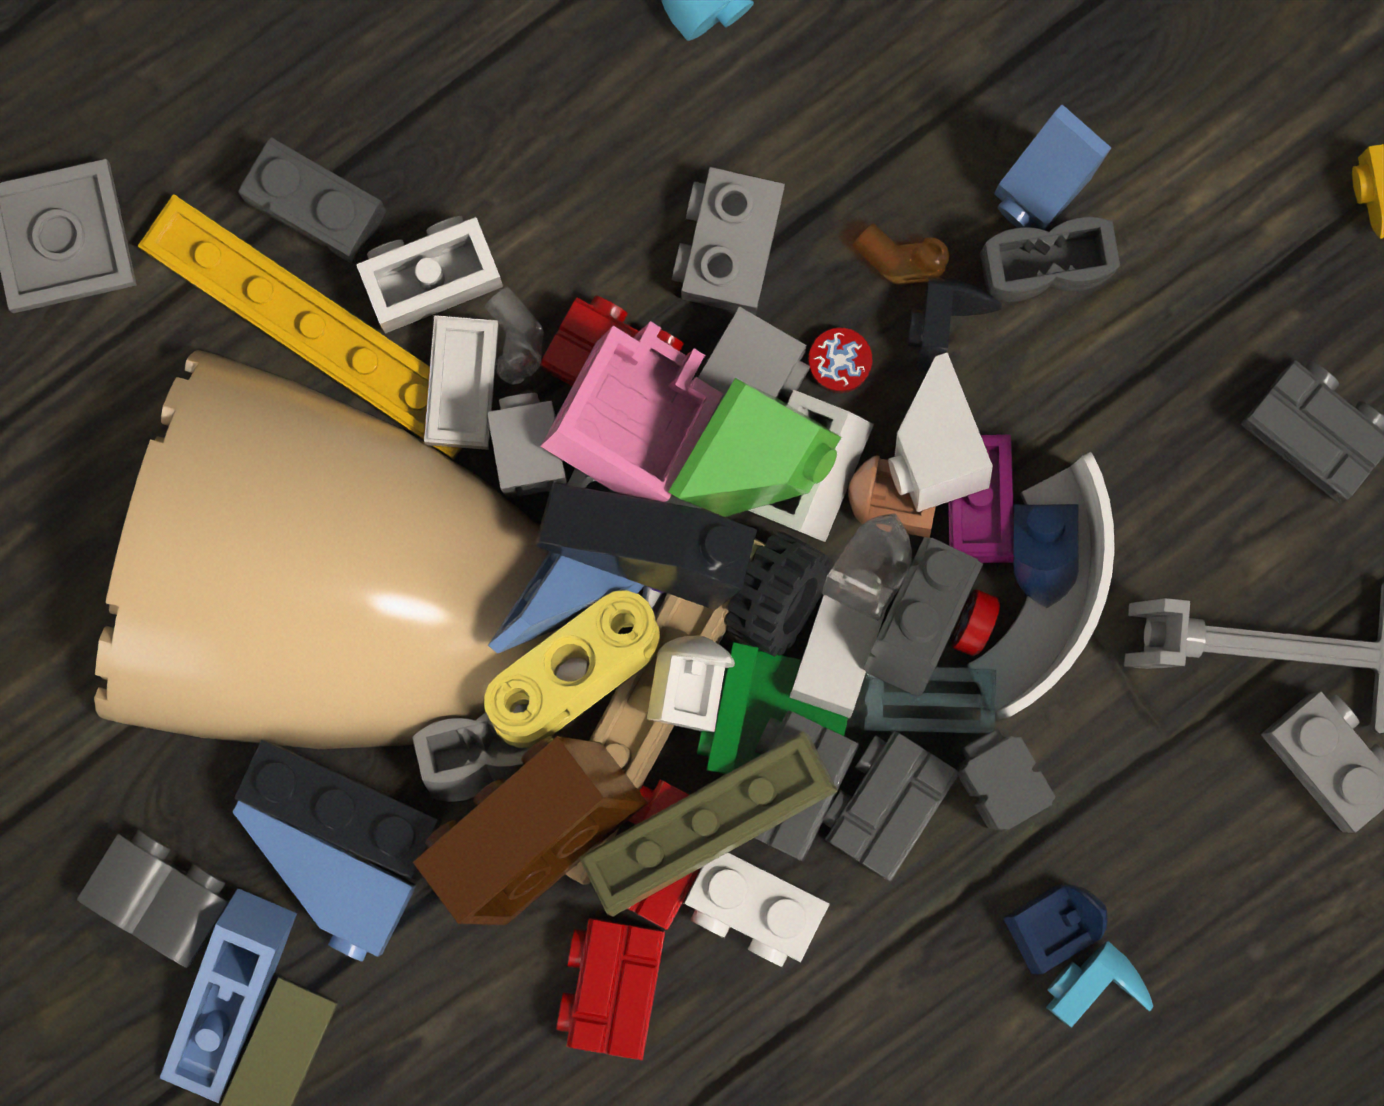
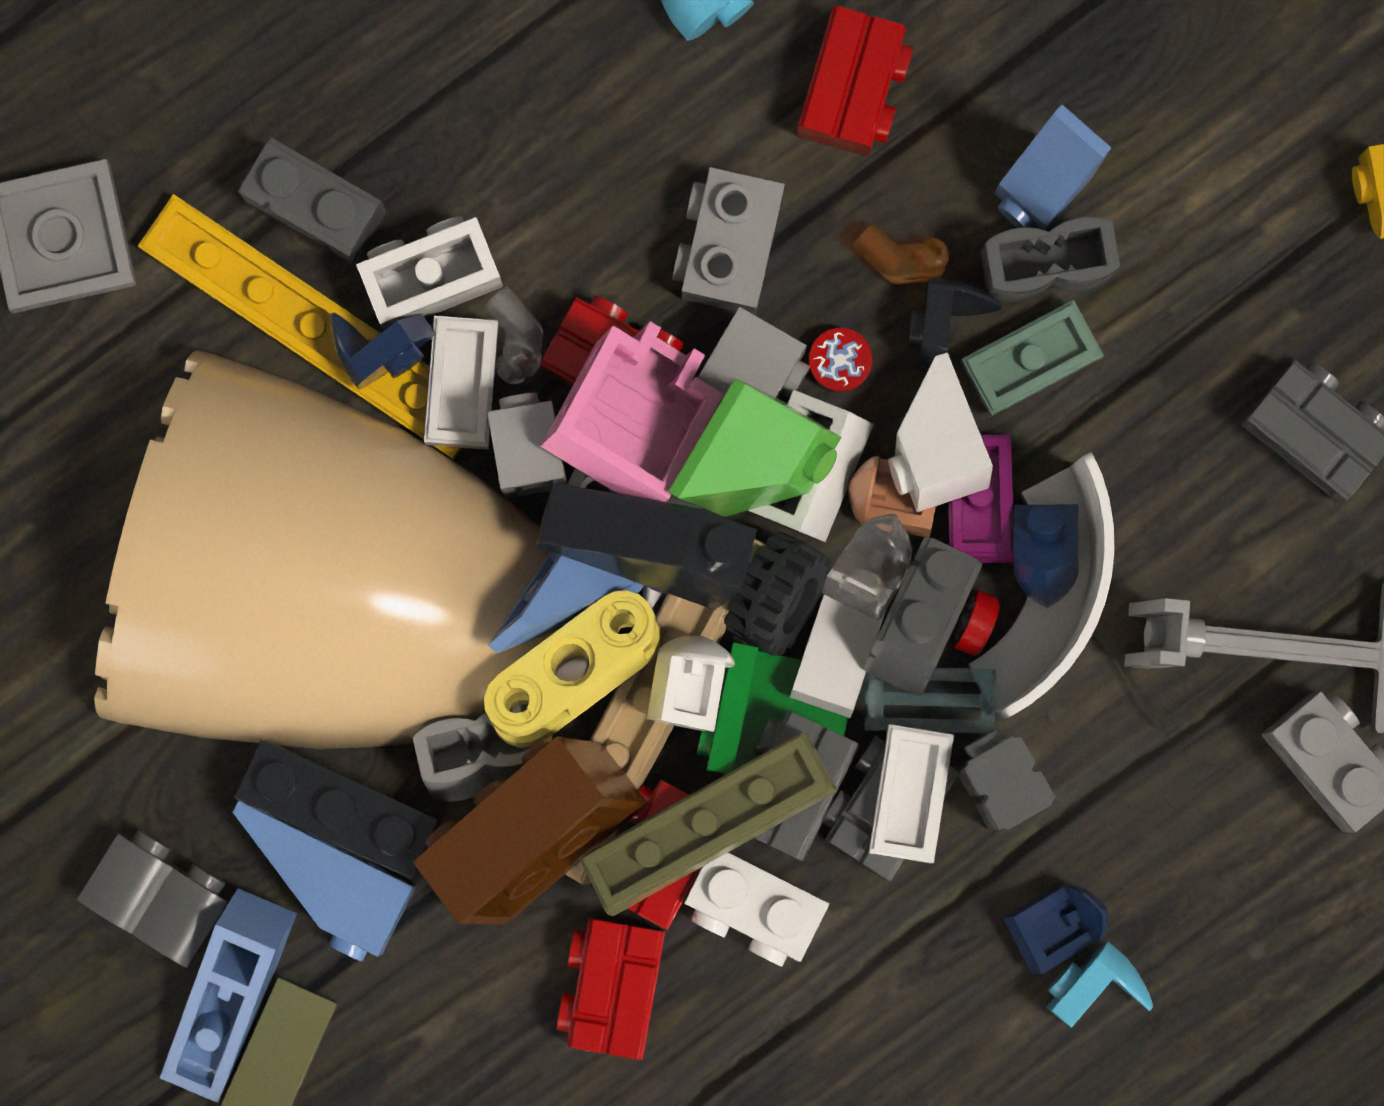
(391, 351): none -> dark blue plate
(853, 80): none -> red brick
(911, 793): none -> white tile
(1032, 358): none -> sand green plate

